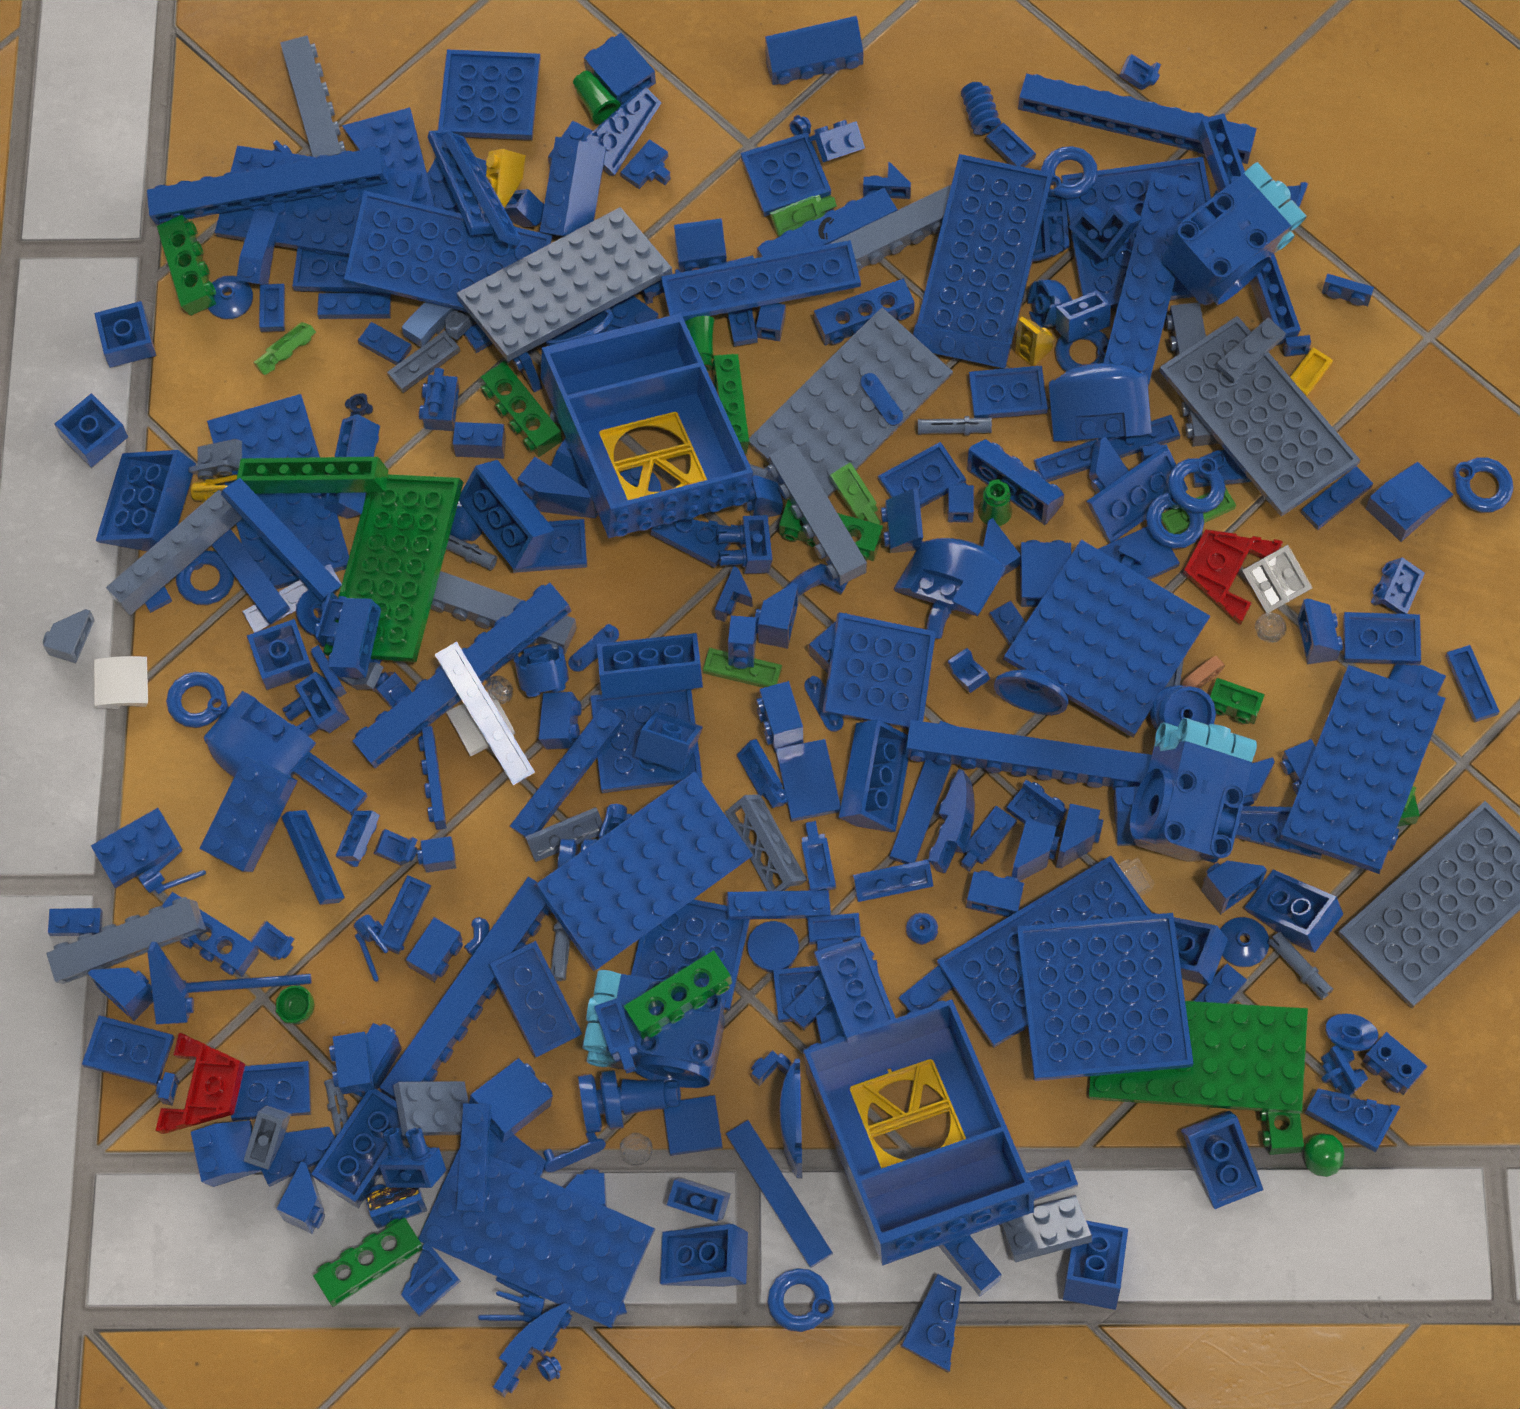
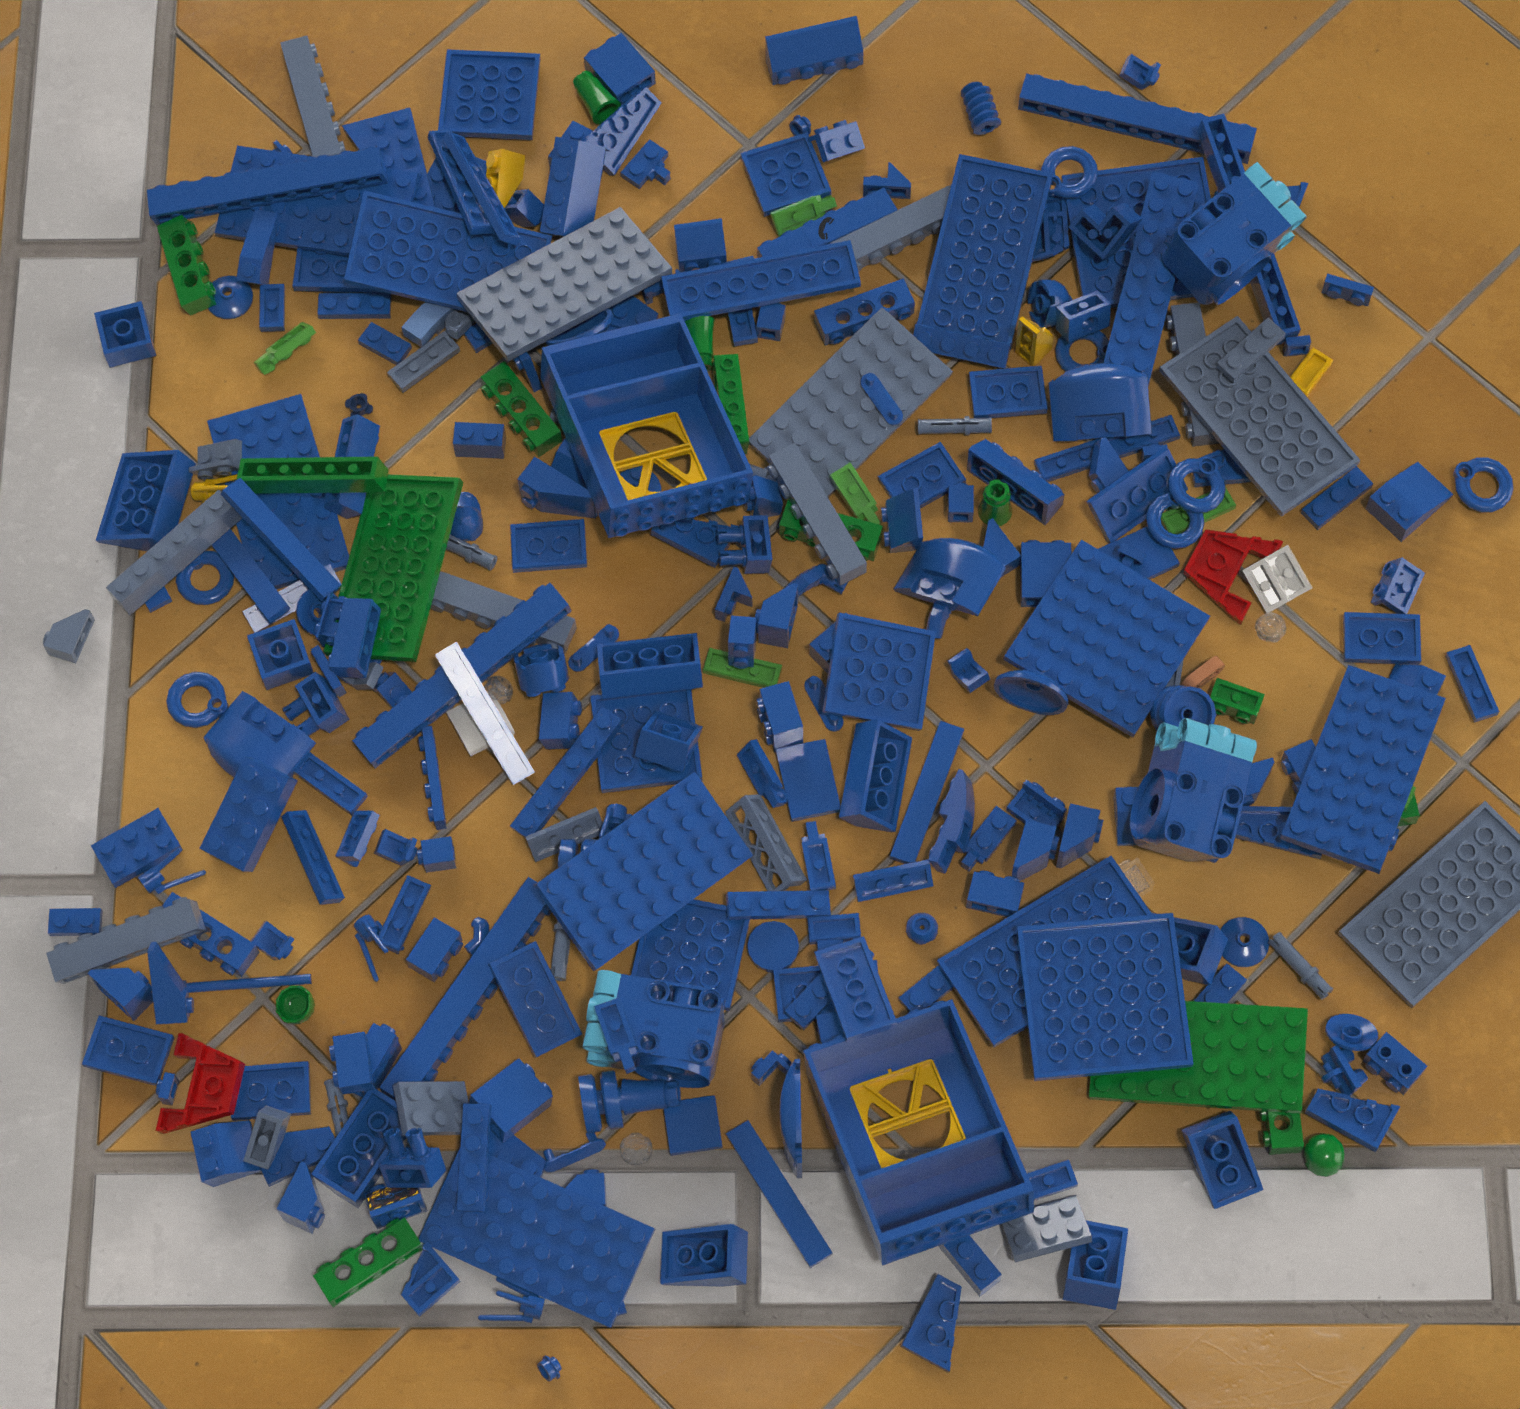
(91, 430): blue brick -> none
(120, 682): white slope -> none
(441, 401): blue brick -> none
(506, 514): blue brick -> none
(535, 1337): blue slope -> none
(684, 981): green brick -> none
(698, 1199): blue brick -> none
(811, 1319): blue piece -> none
(1008, 621): blue plate -> none
(1010, 146): blue plate -> none
(1025, 755): blue brick -> none
(1231, 883): blue slope -> none
(1295, 909): blue slope -> none
(1318, 632): blue slope -> none

